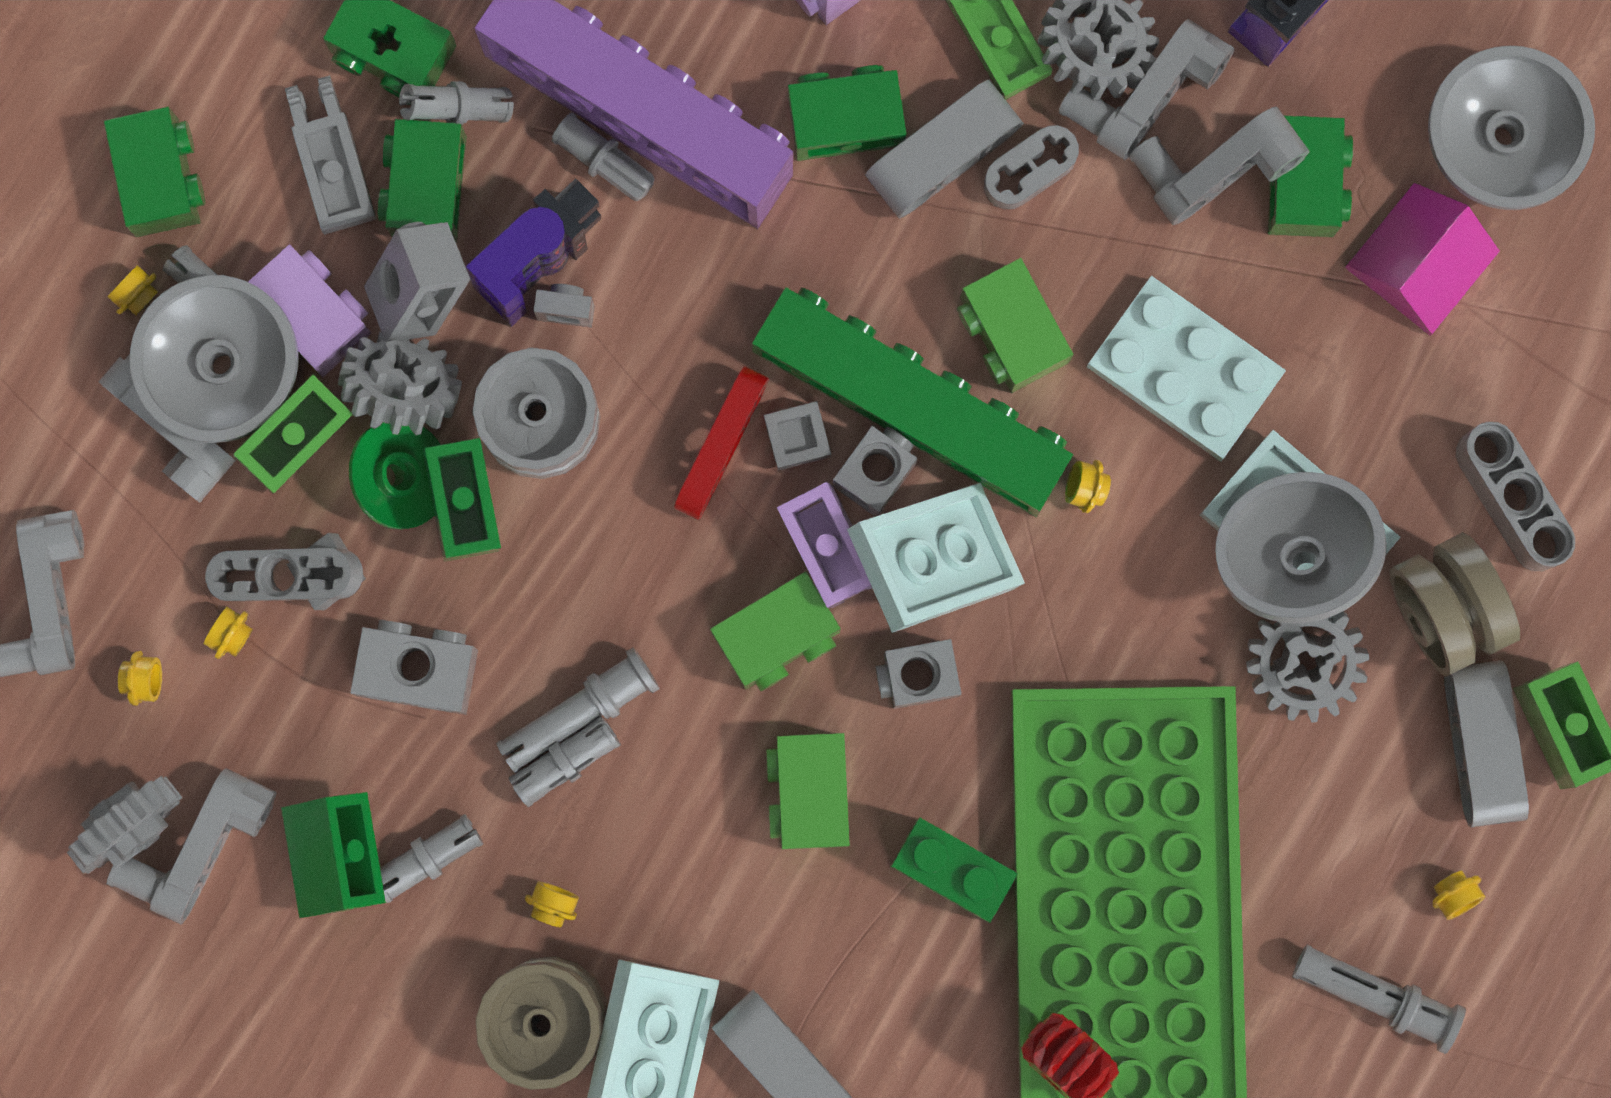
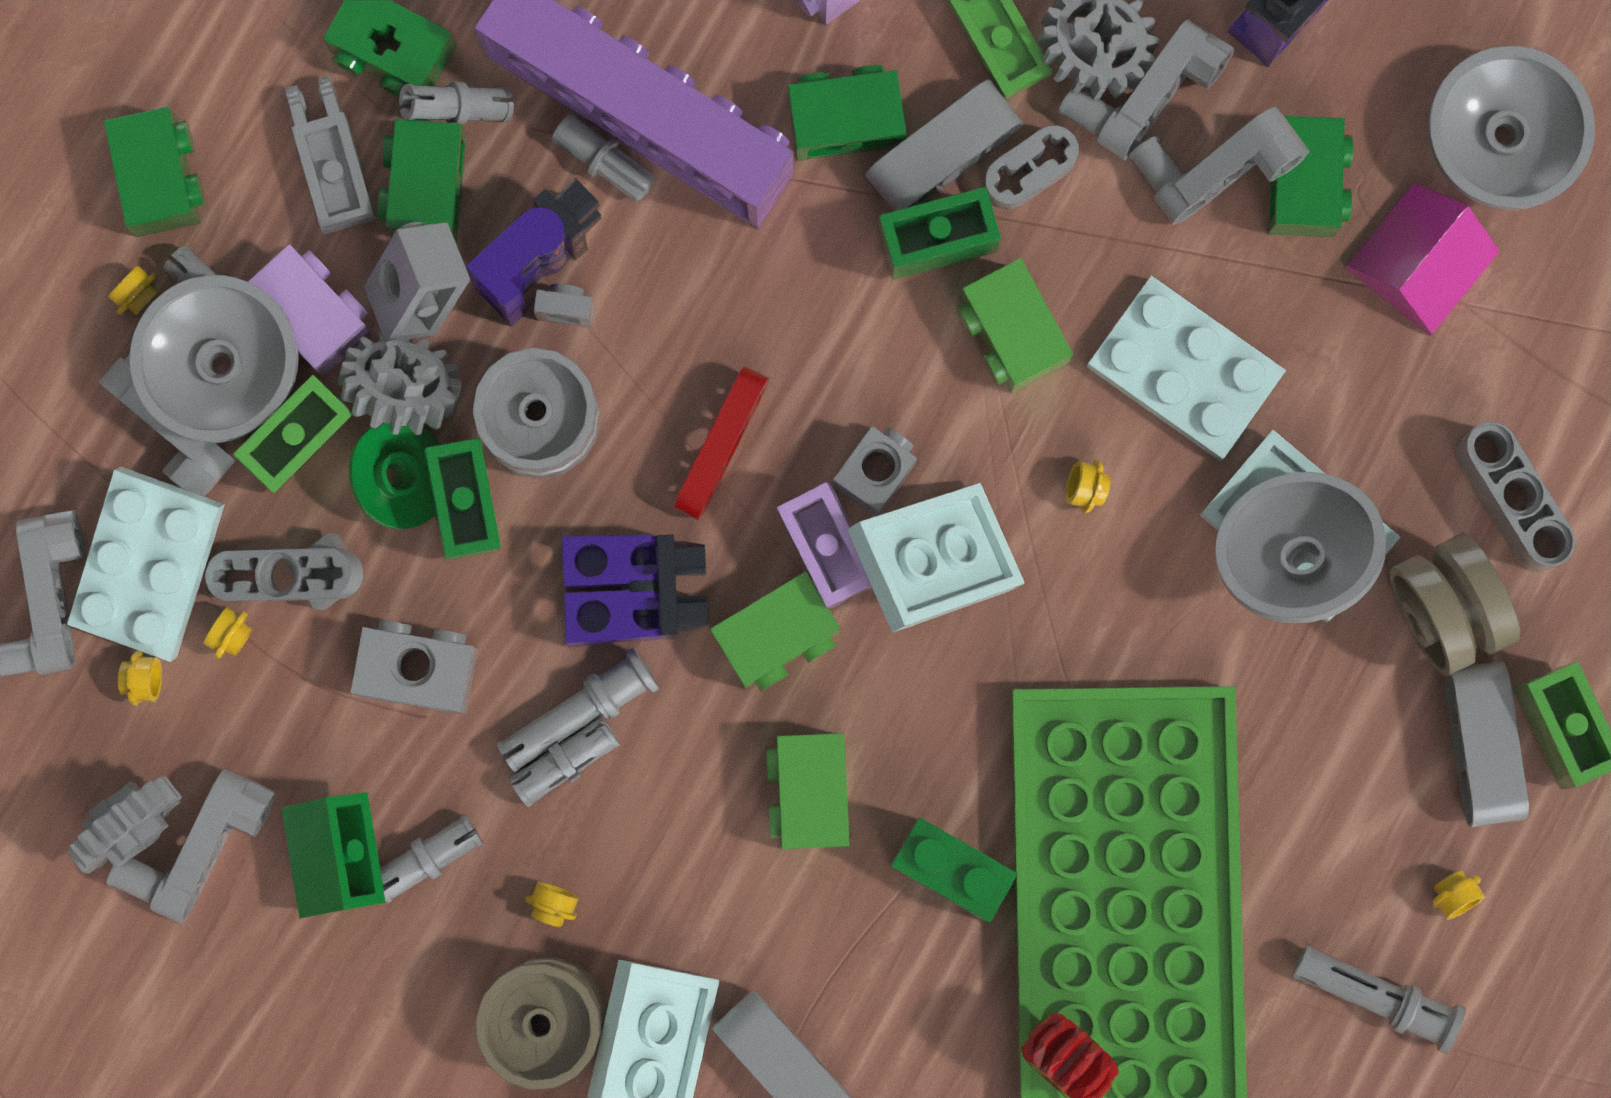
(145, 564): none -> light aqua plate
(646, 583): none -> dark purple hips
(797, 435): light grey plate -> none
(901, 394): green brick -> none
(937, 656): light grey brick -> none
(939, 233): none -> green brick
(1288, 673): light grey gear -> none

